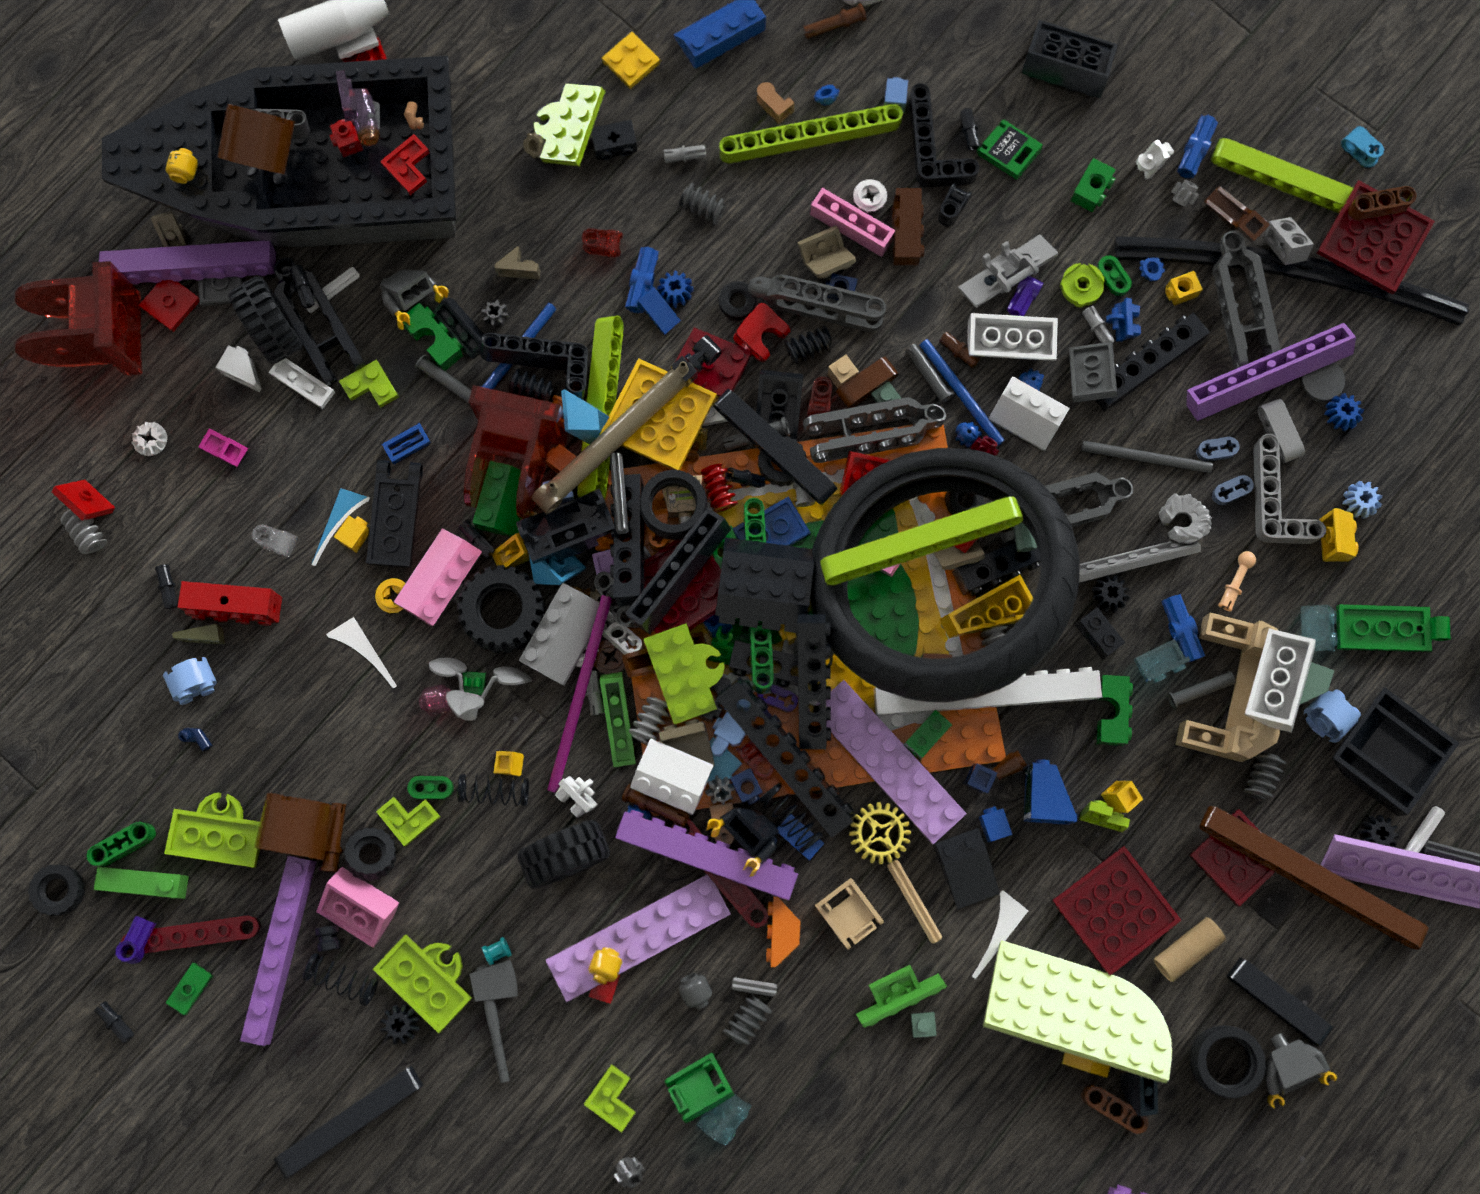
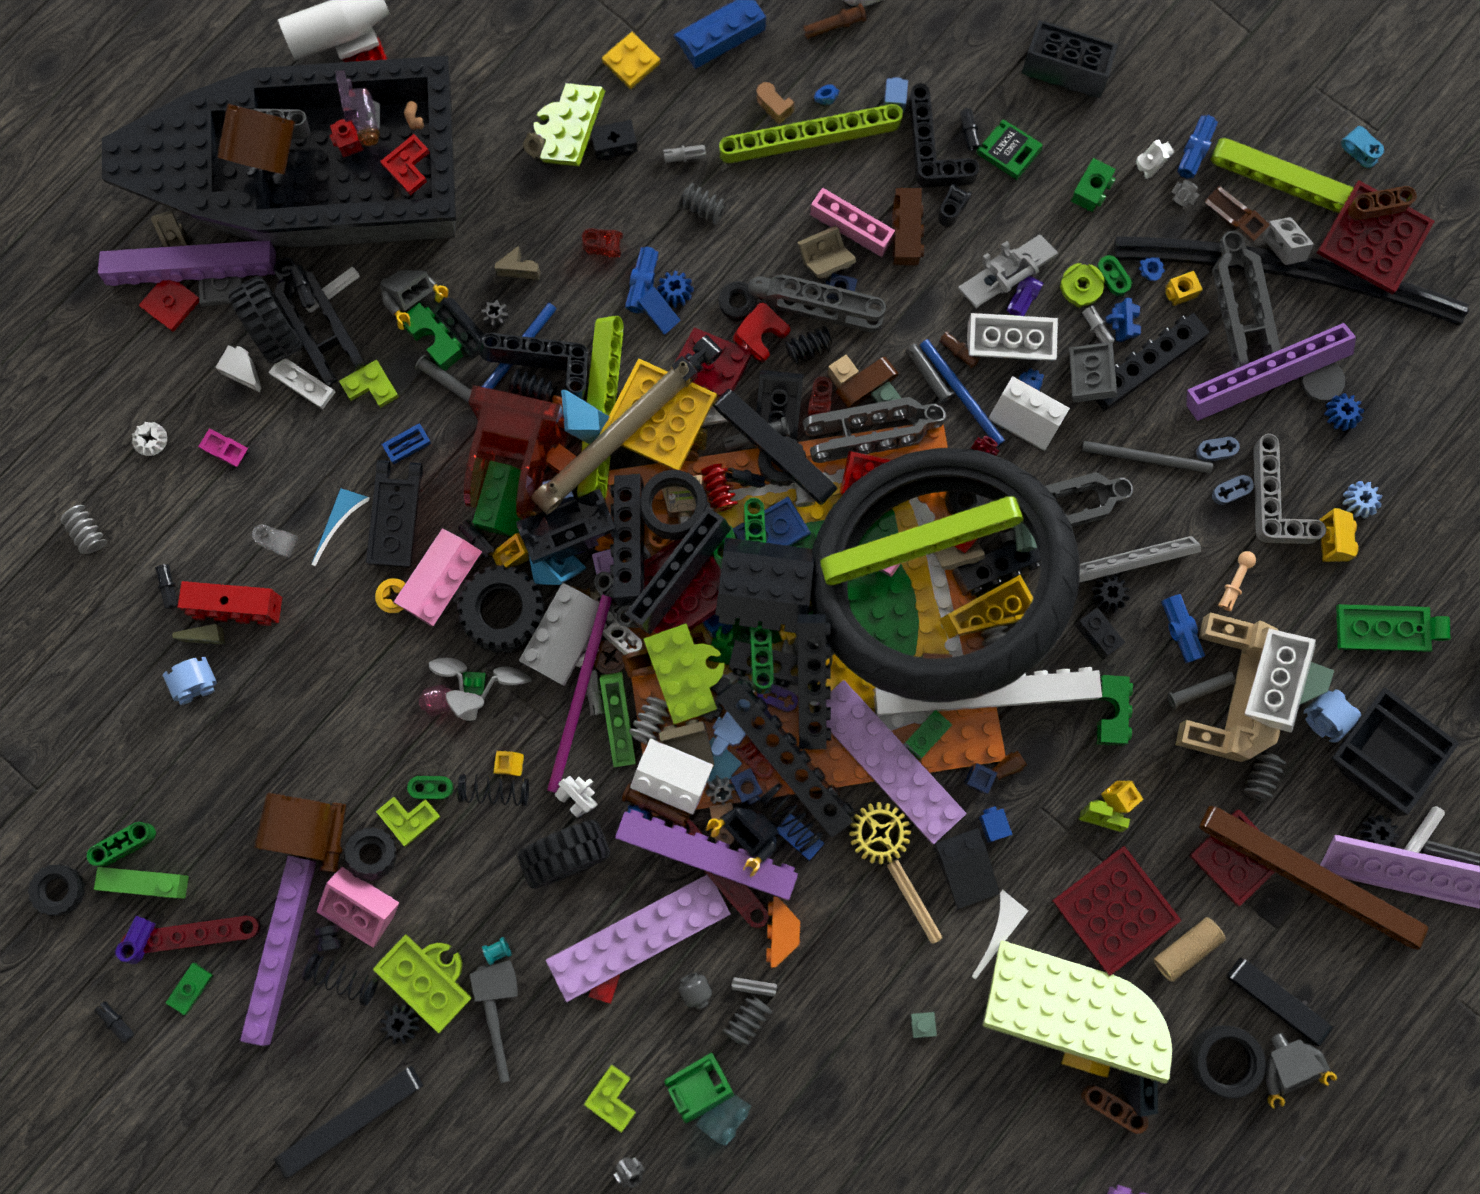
(83, 499): red plate -> none
(101, 317): clear red piece -> none
(181, 166): yellow head -> none
(195, 735): dark blue arm -> none
(214, 833): lime plate -> none
(352, 635): white sticker -> none
(353, 533): yellow brick -> none
(605, 965): yellow head -> none
(619, 494): dark grey axle -> none
(852, 916): tan container -> none
(874, 188): white gear -> none
(898, 992): bright green bracket -> none
(967, 438): blue animal -> none
(1046, 795): blue slope -> none
(1160, 661): clear light blue bracket -> none
(1195, 510): light grey piece -> none
(1278, 422): light grey beam -> none
(1318, 624): clear light blue bracket -> none

